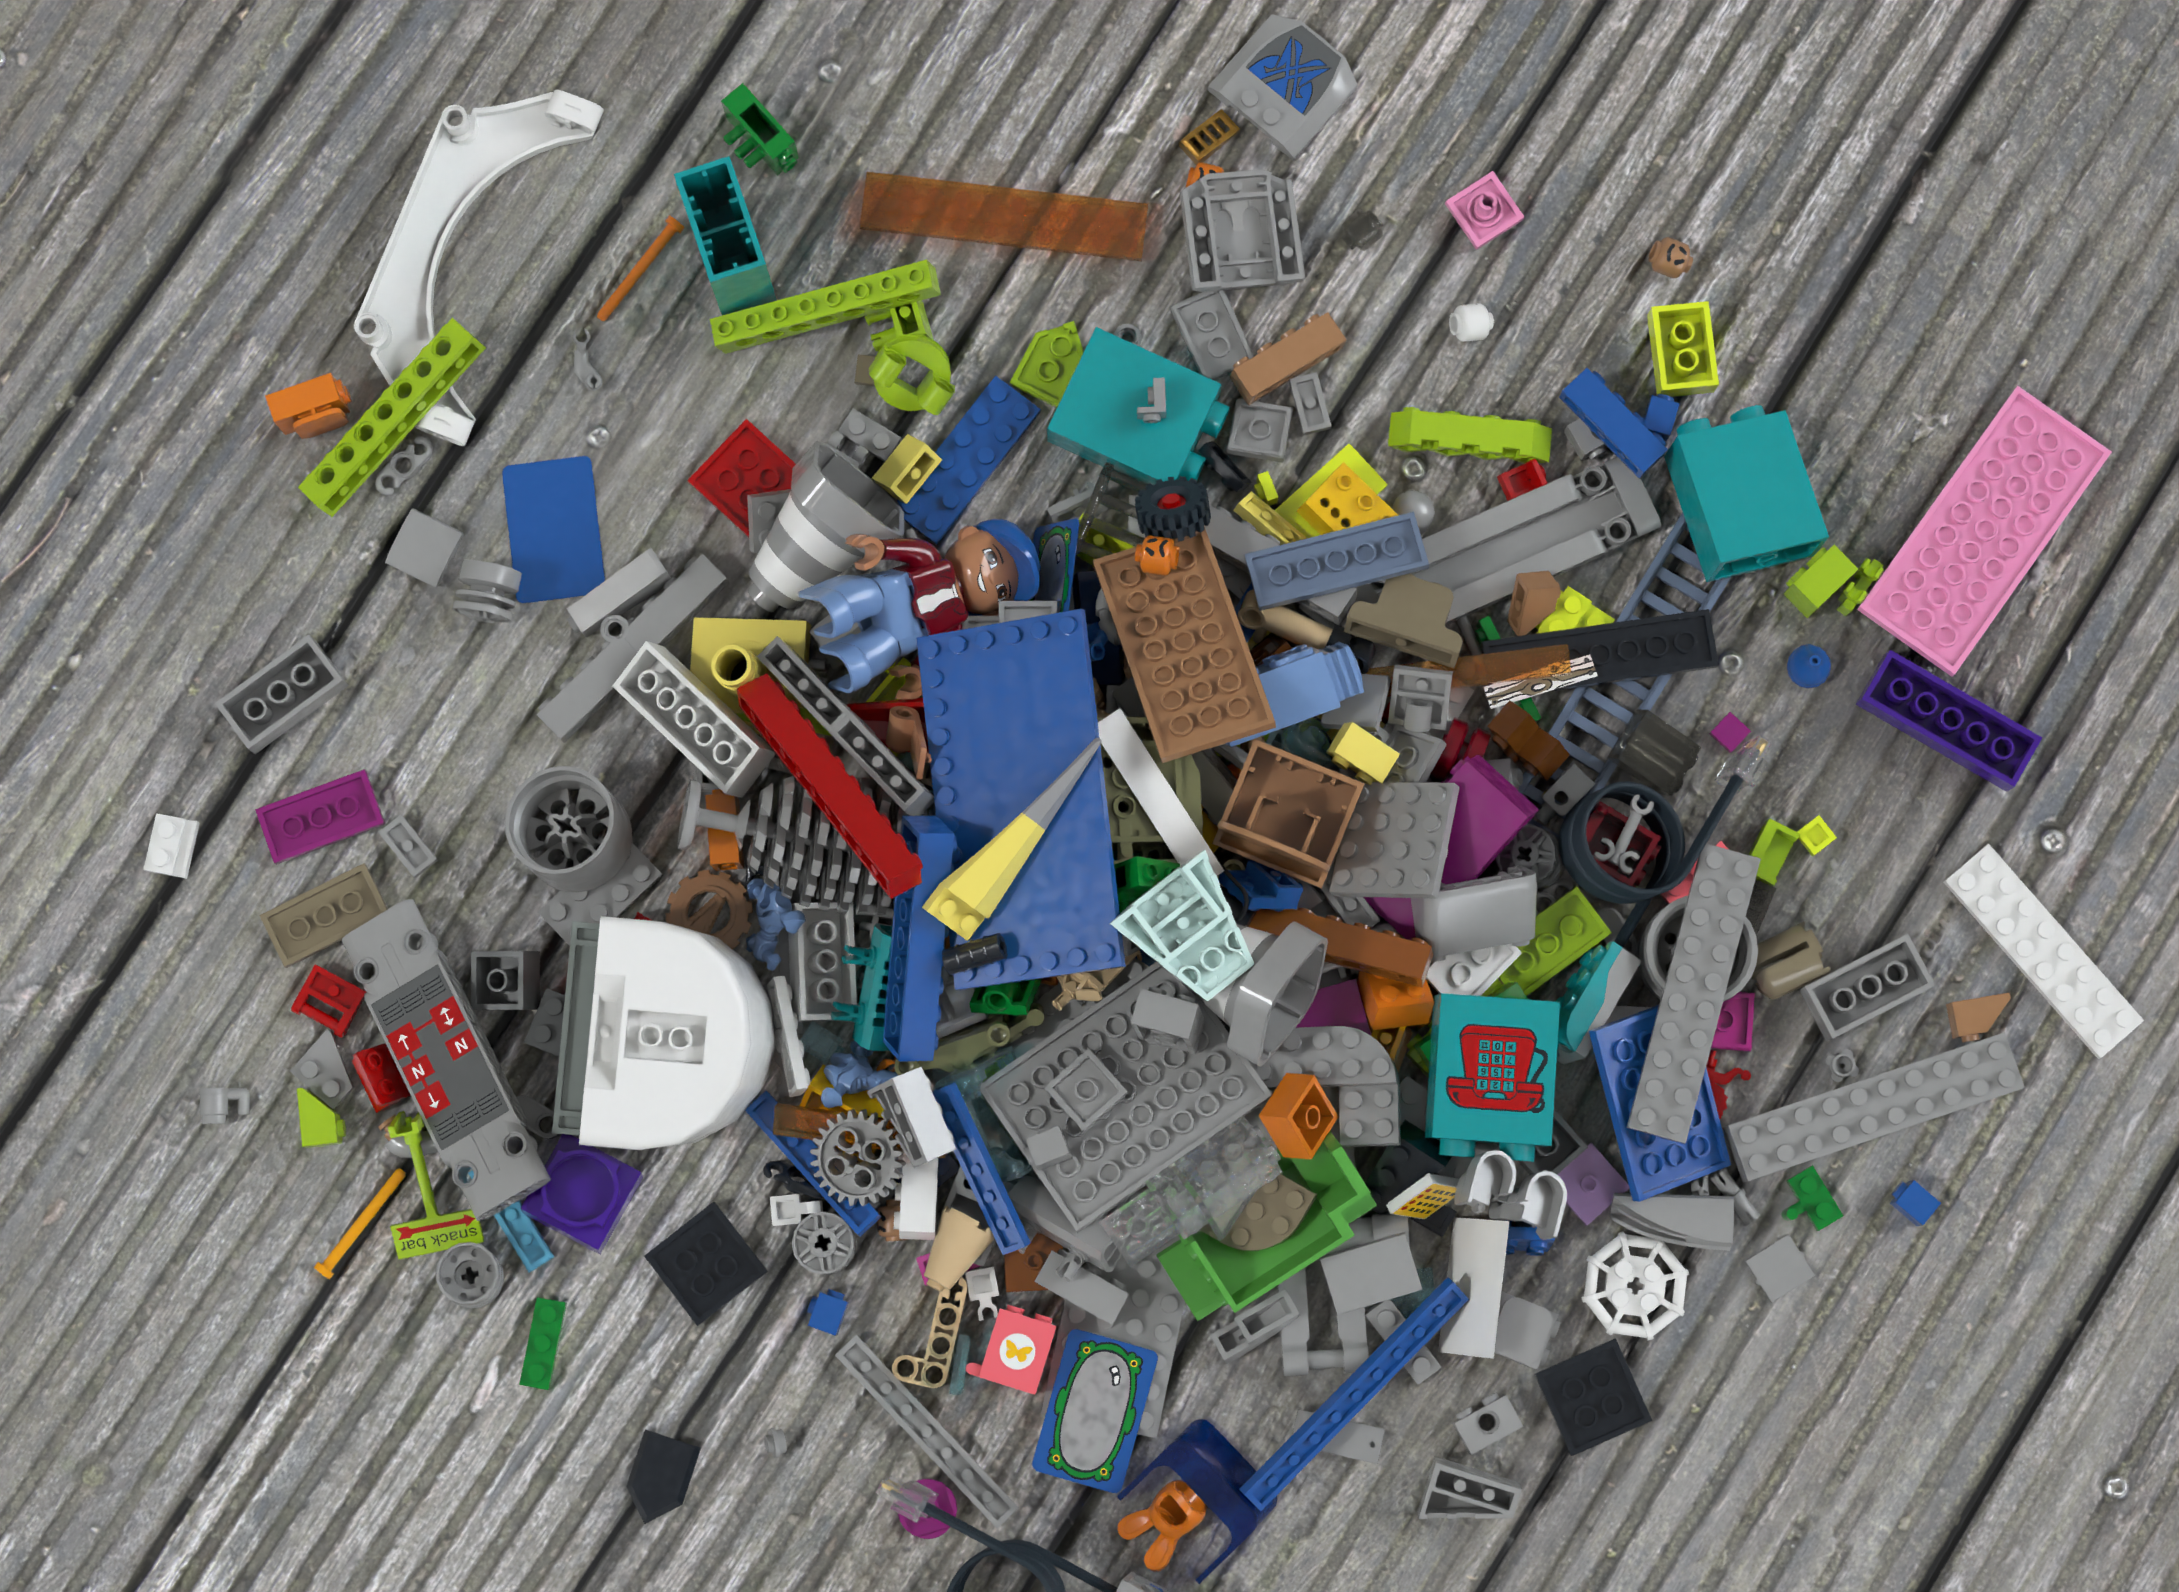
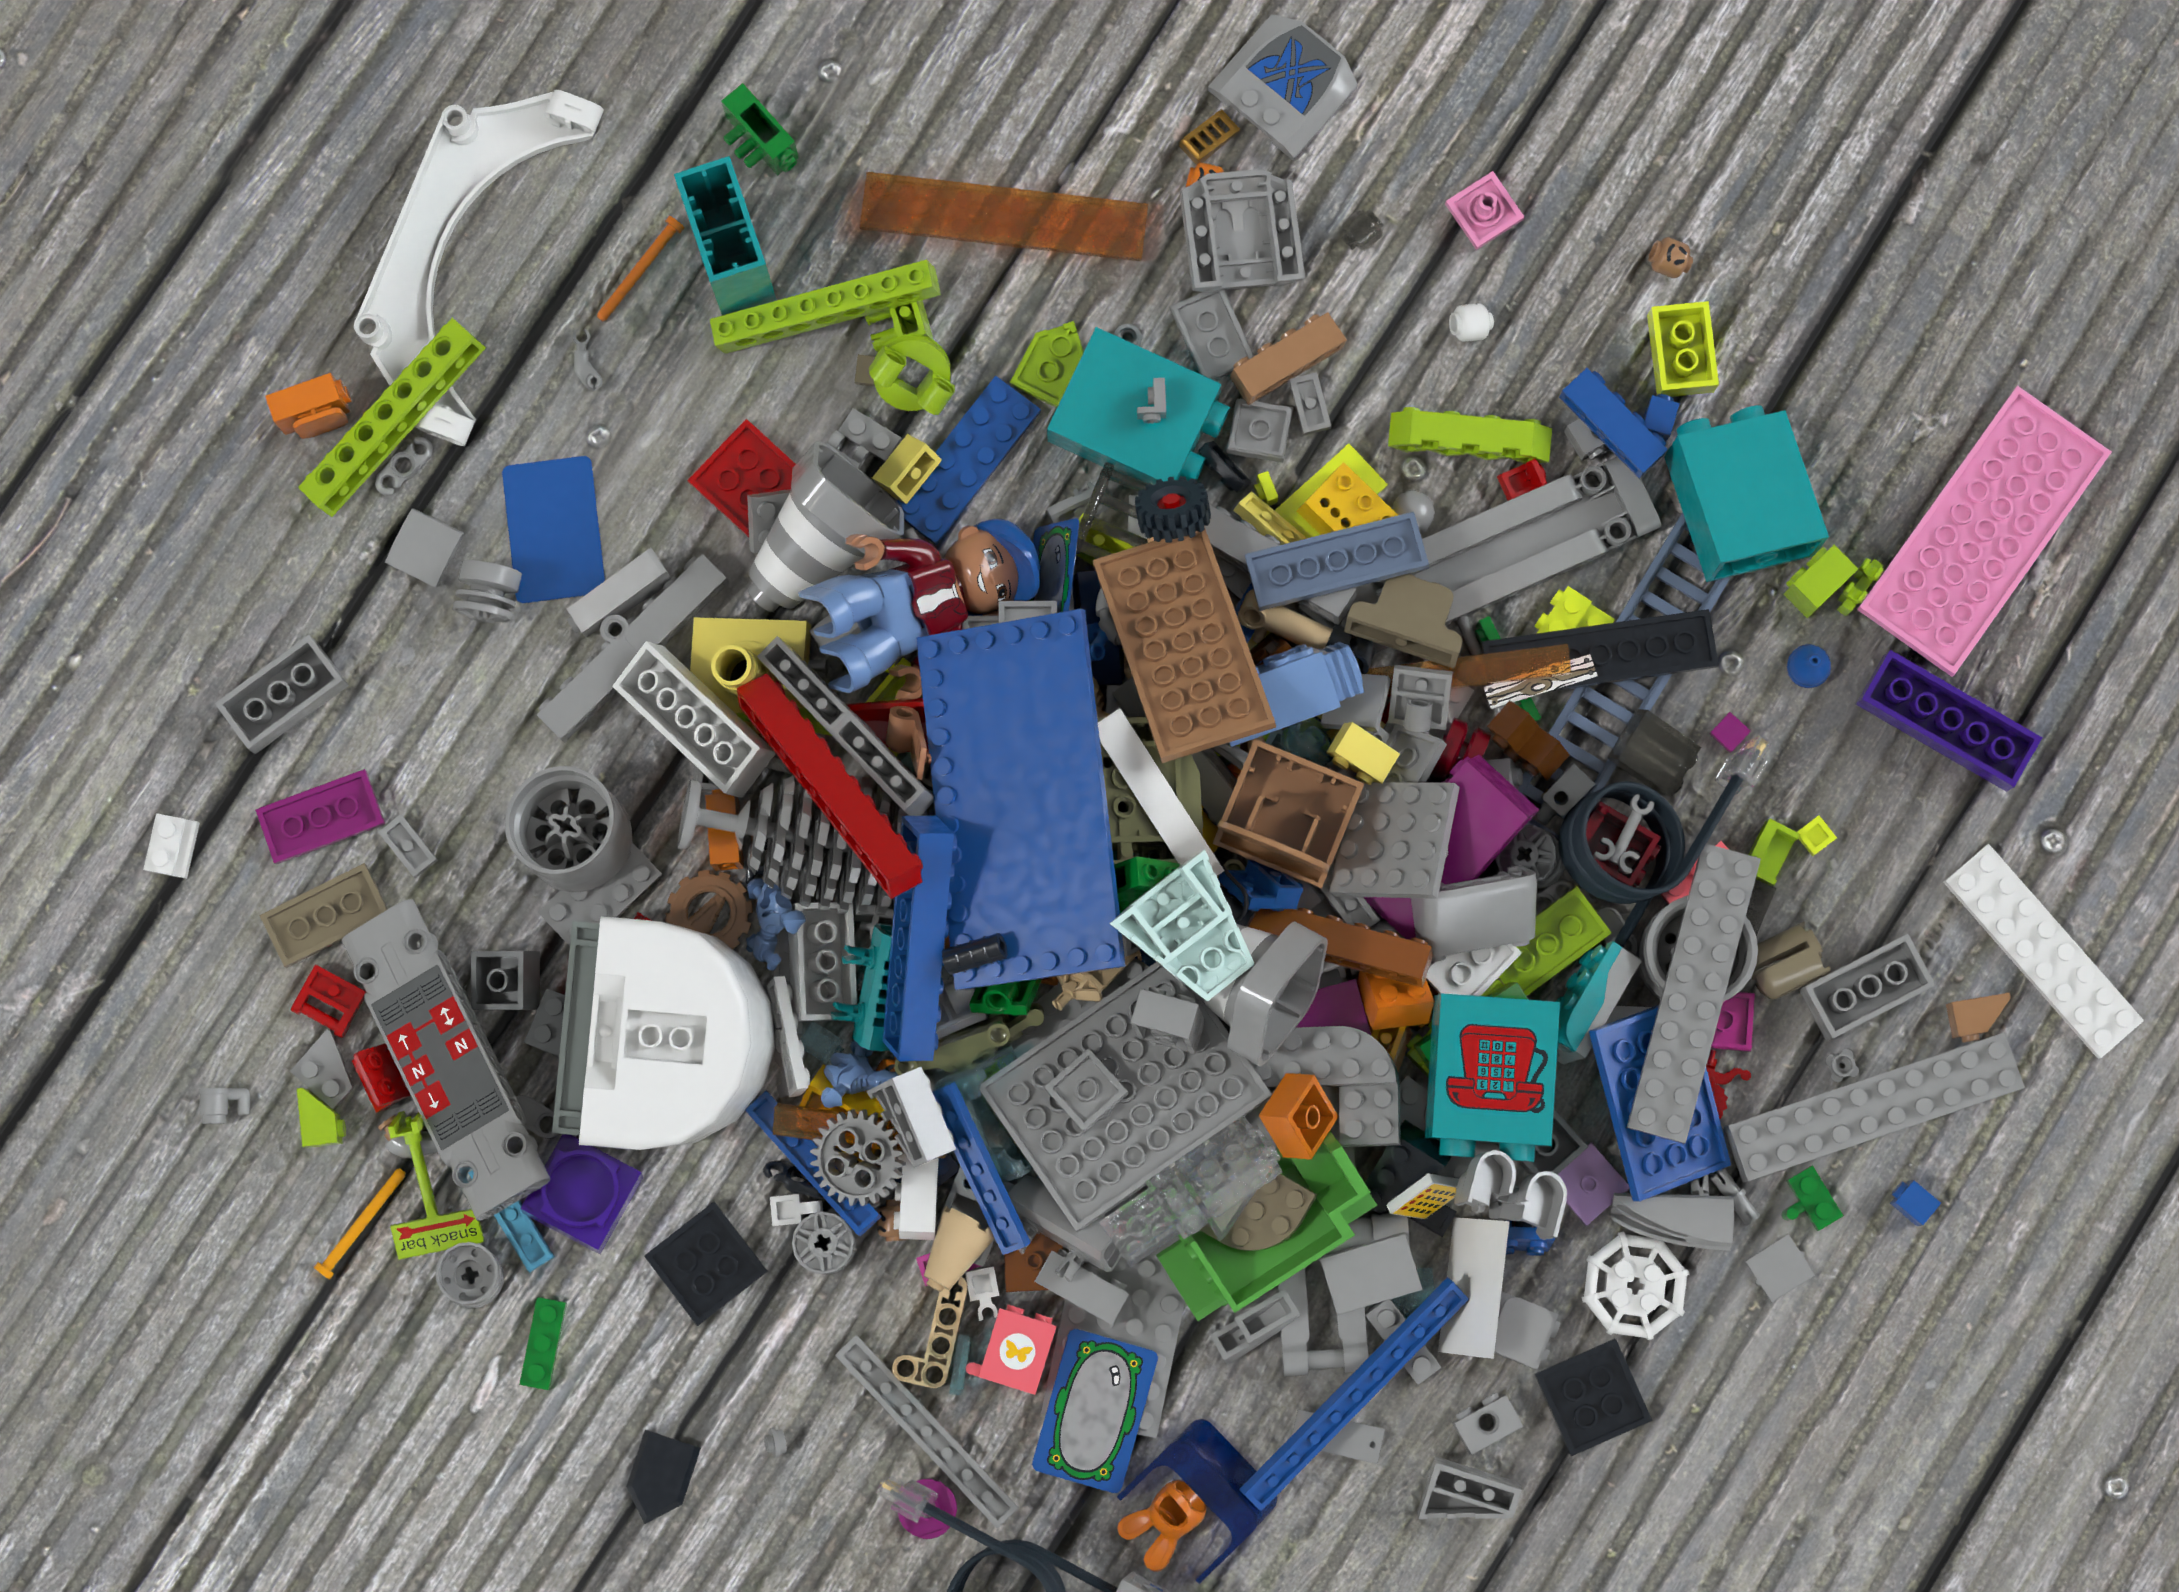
(827, 1311): blue brick -> none
(981, 882): light yellow plate -> none
(1047, 1148): light grey brick -> none
(1157, 555): orange head -> none
(1532, 600): medium nougat slope -> none

